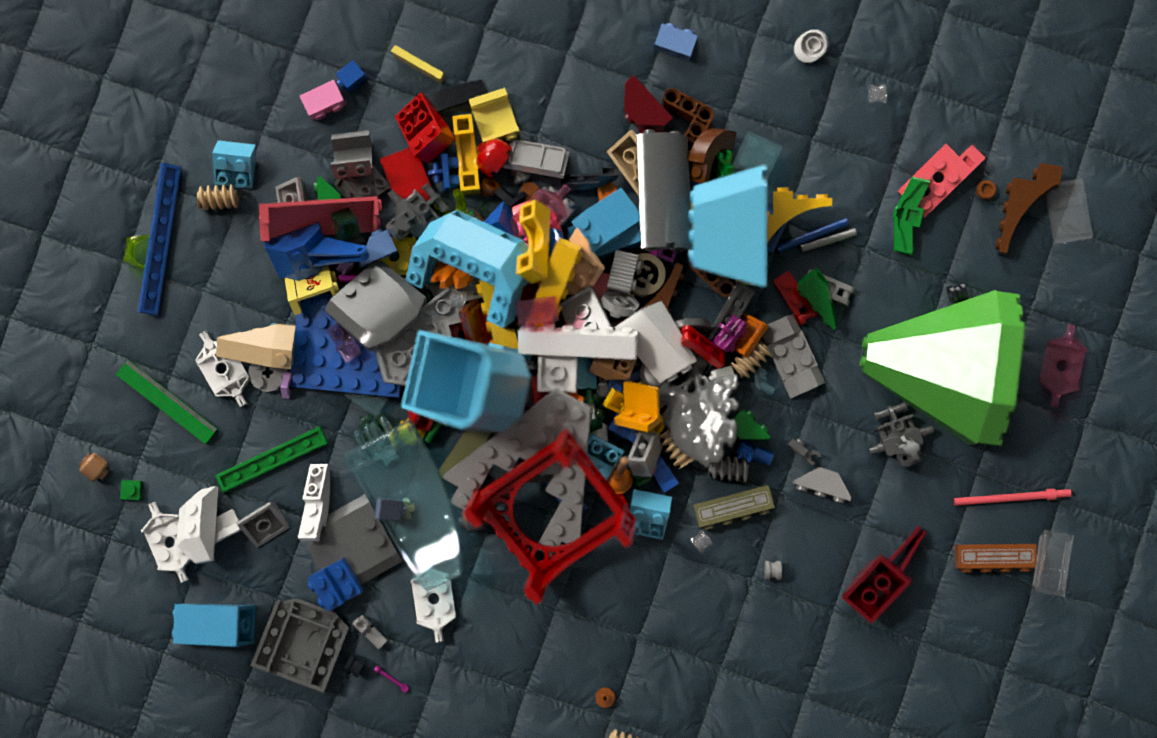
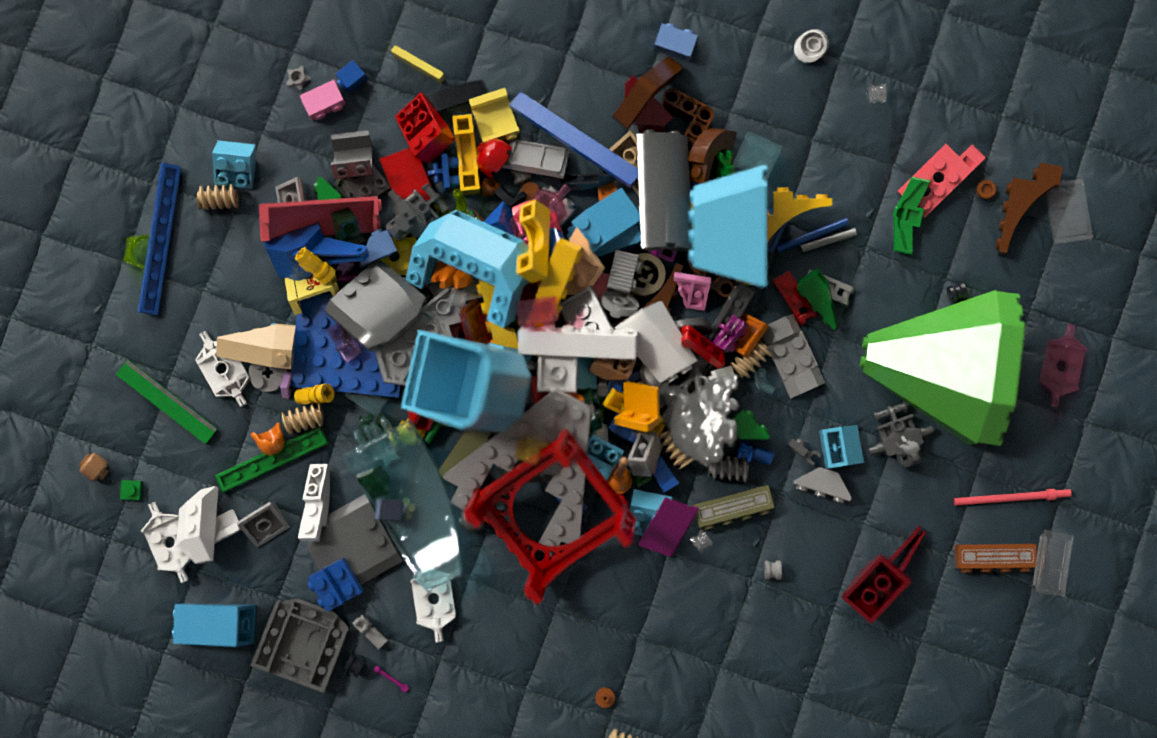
(270, 441): none -> orange hair
(302, 77): none -> light grey plate
(303, 419): none -> tan piece
(313, 264): none -> yellow axle
(317, 394): none -> yellow axle
(374, 481): none -> clear green slope
(529, 449): none -> clear yellow panel
(575, 139): none -> tile
(645, 89): none -> reddish brown beam
(668, 527): none -> magenta piece
(693, 290): none -> bright pink wing
(841, 446): none -> medium azure slope

